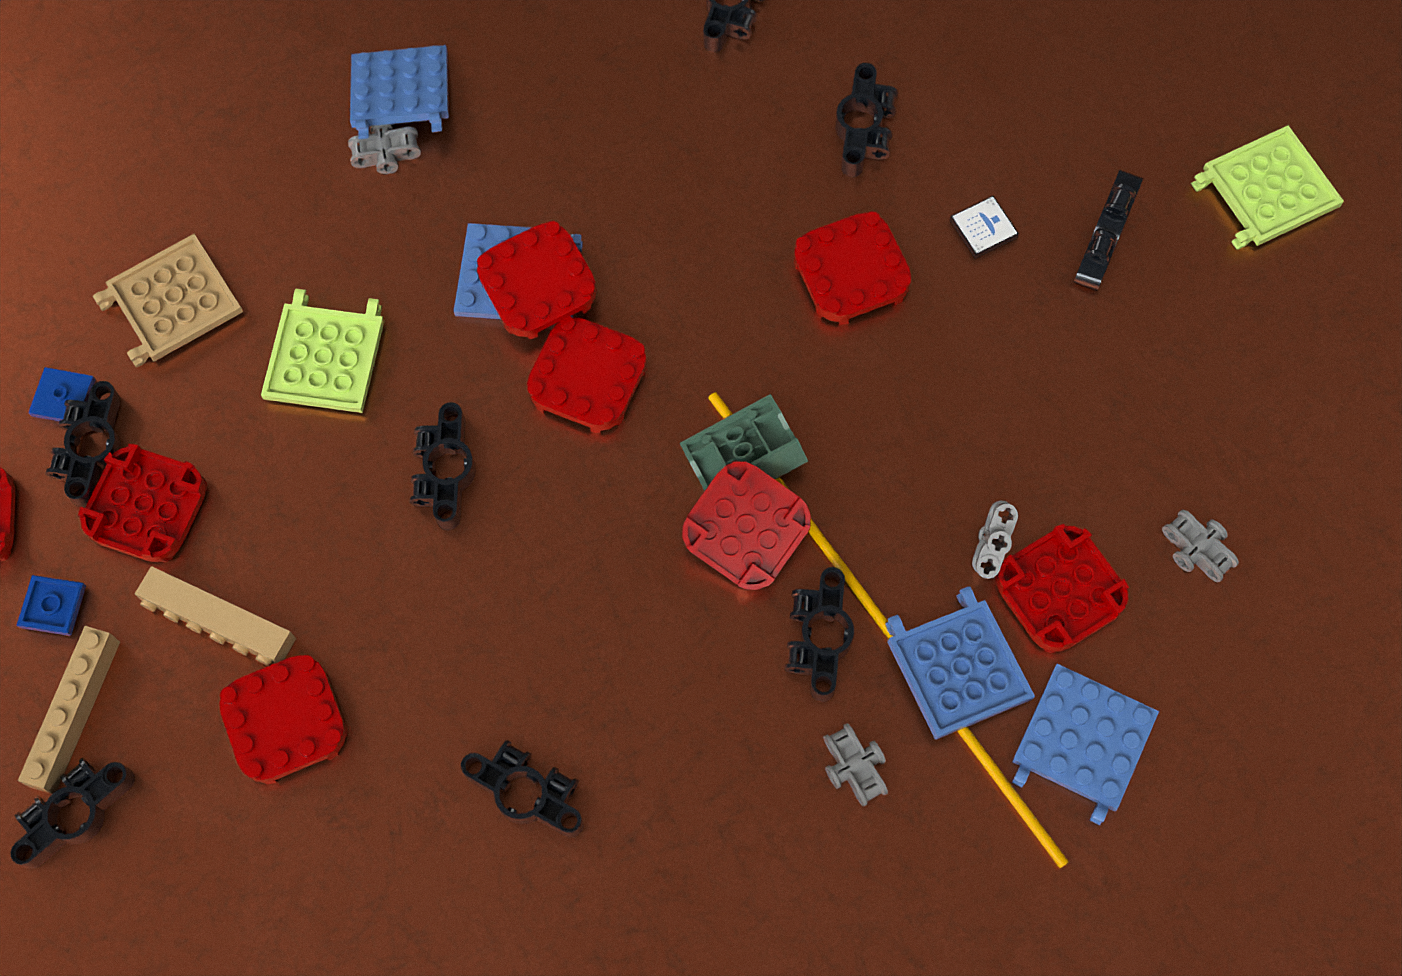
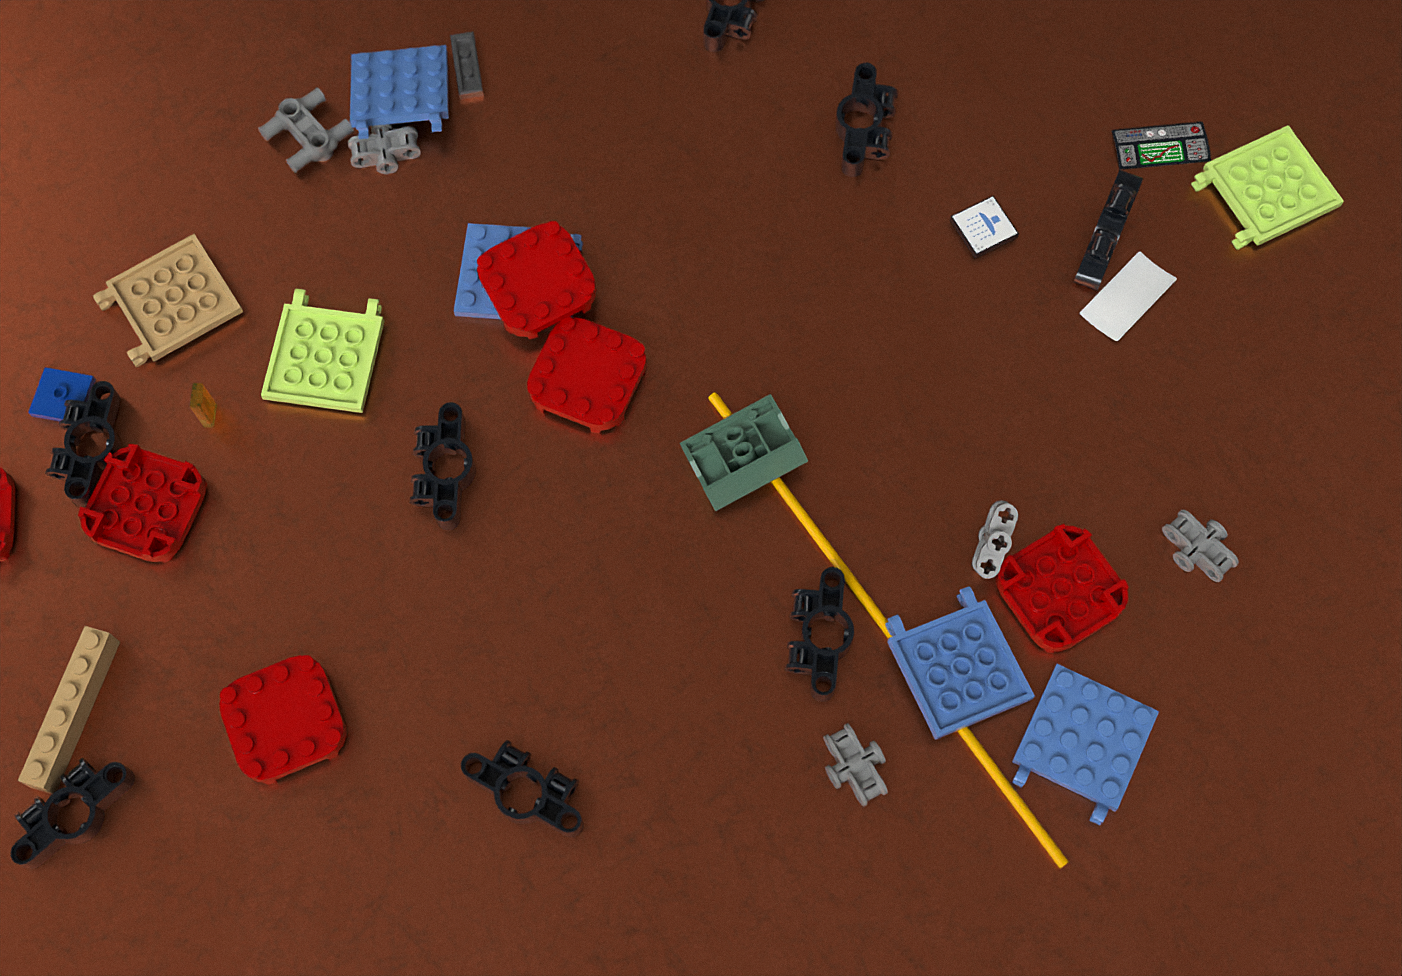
(51, 605): blue plate -> none
(203, 405): none -> clear yellow tile
(214, 616): tan brick -> none
(306, 129): none -> light grey piece
(466, 65): none -> flat silver tile
(746, 525): red plate -> none
(852, 267): red plate -> none
(1127, 296): none -> white sticker
(1161, 145): none -> sticker

